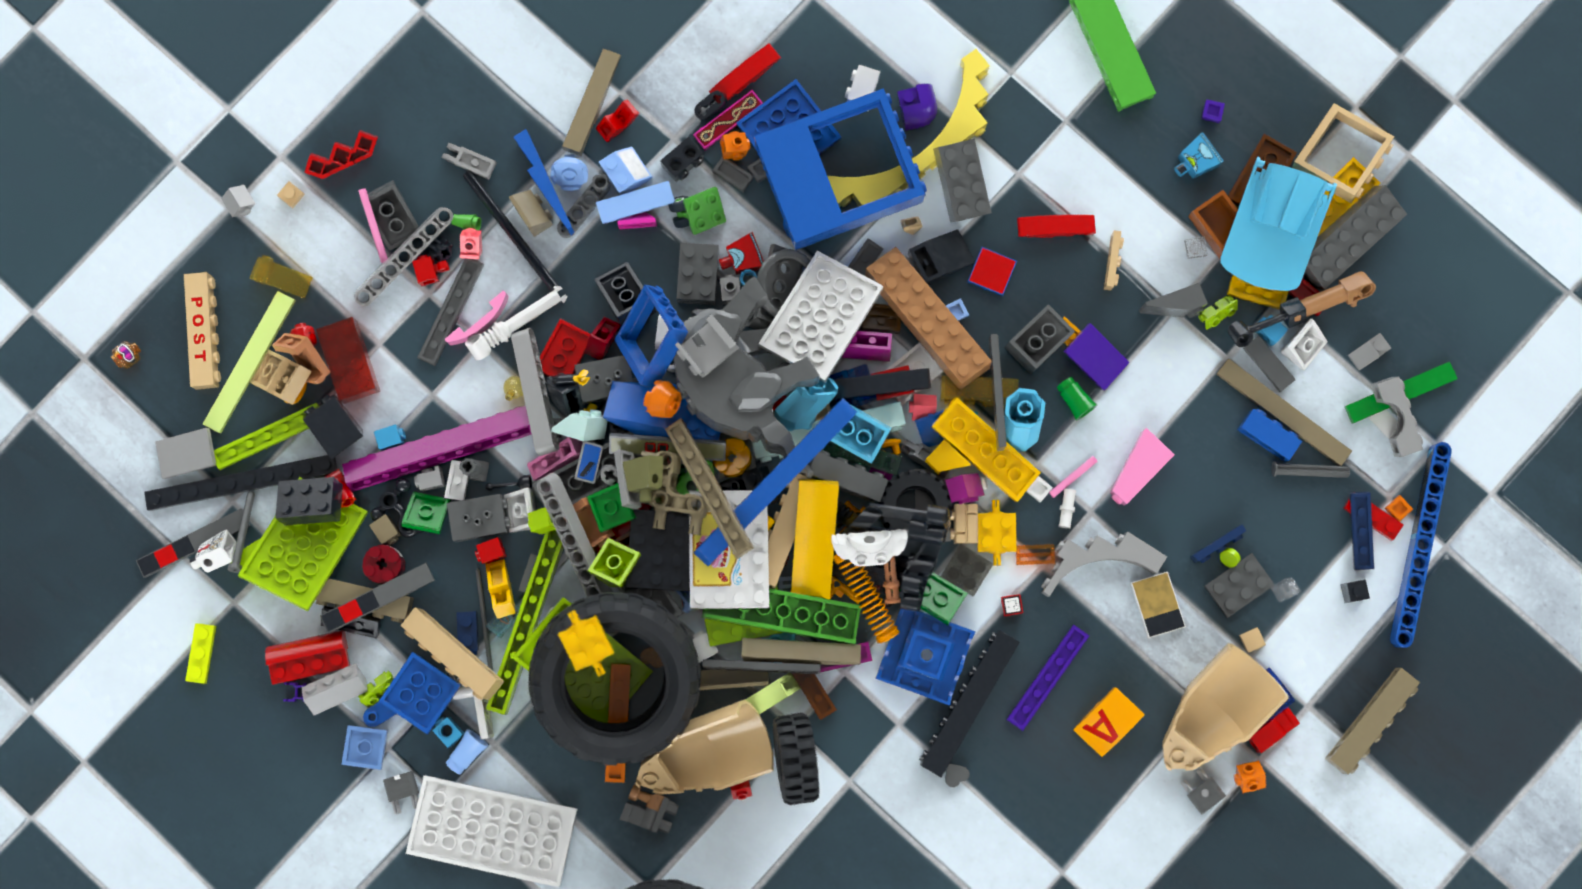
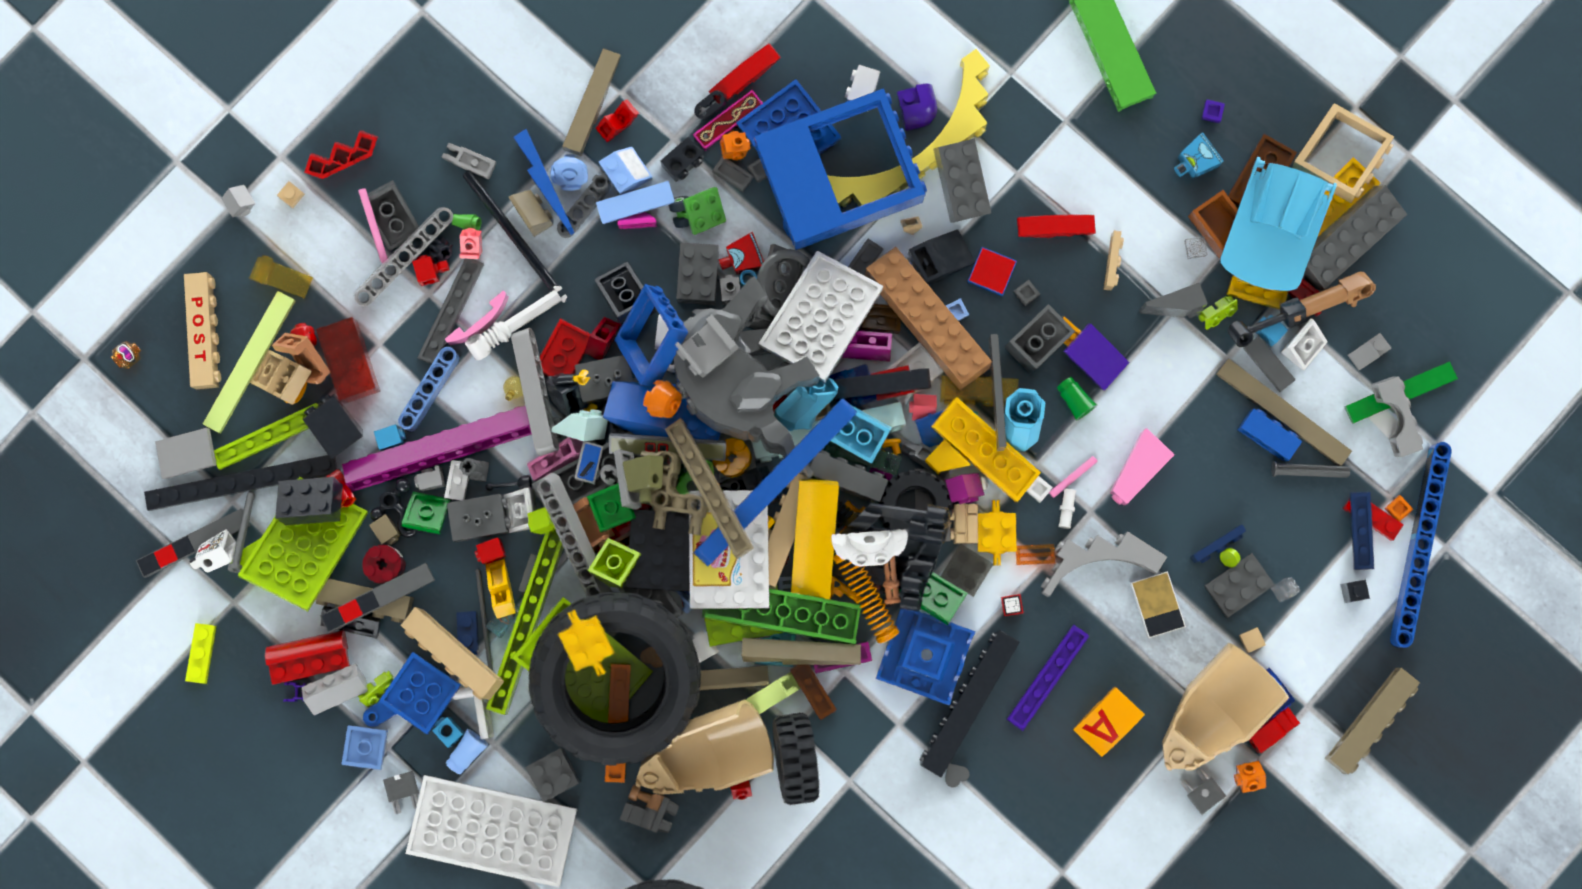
(429, 379): none -> medium blue beam
(553, 774): none -> dark grey brick
(762, 666): dark grey tile -> none
(1026, 293): none -> dark grey tile

